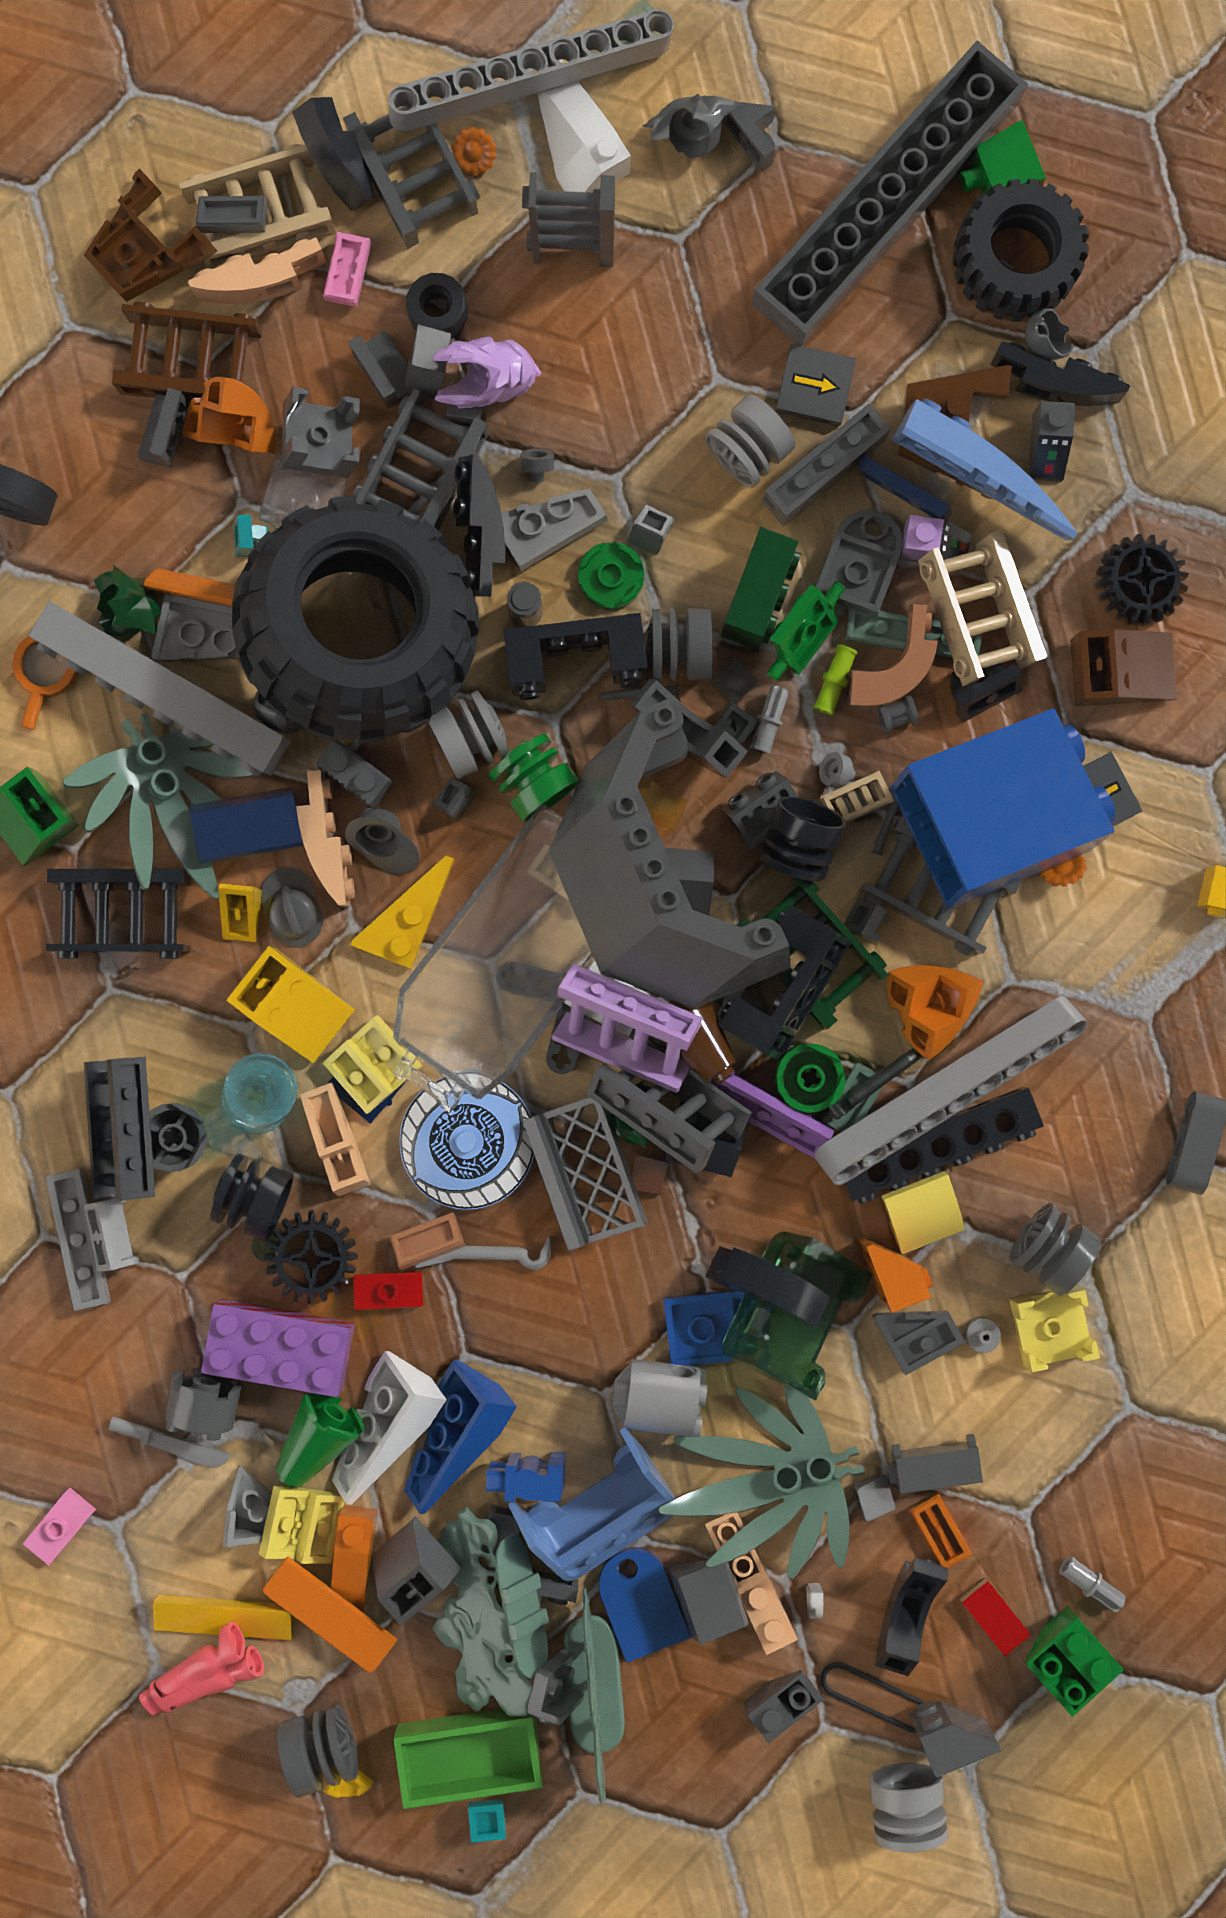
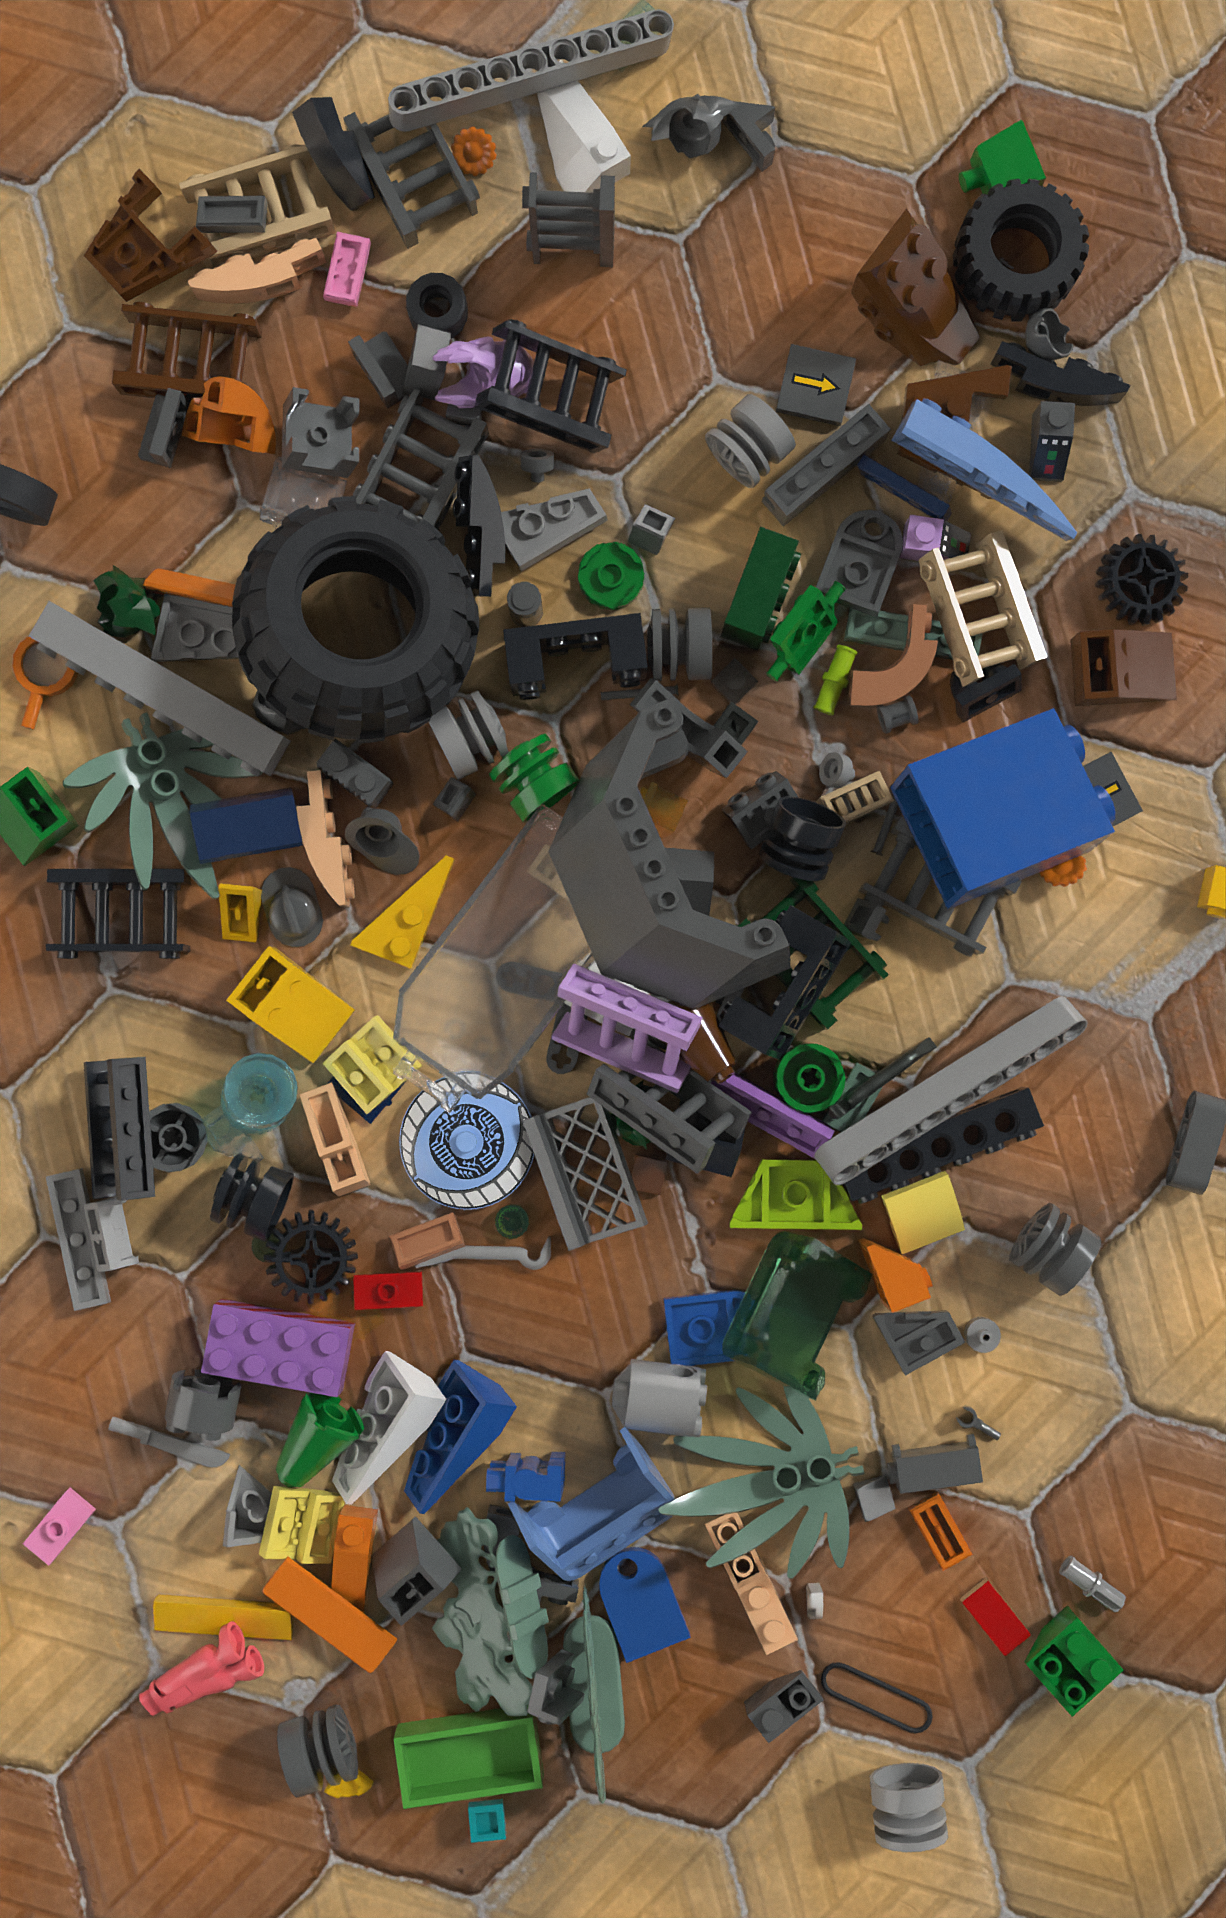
(246, 535): teal tile -> none
(512, 1221): none -> clear green tile
(528, 409): none -> black fence
(708, 1600): dark grey slope -> none
(769, 720): light grey axle -> none
(769, 1284): black arch -> none
(794, 1197): none -> lime wing
(889, 194): dark grey brick -> none
(906, 1614): black arch -> none
(913, 298): none -> reddish brown slope
(932, 1004): orange brick -> none
(952, 1736): dark grey slope -> none
(979, 1424): none -> dark grey hand
(1052, 1328): light yellow panel -> none

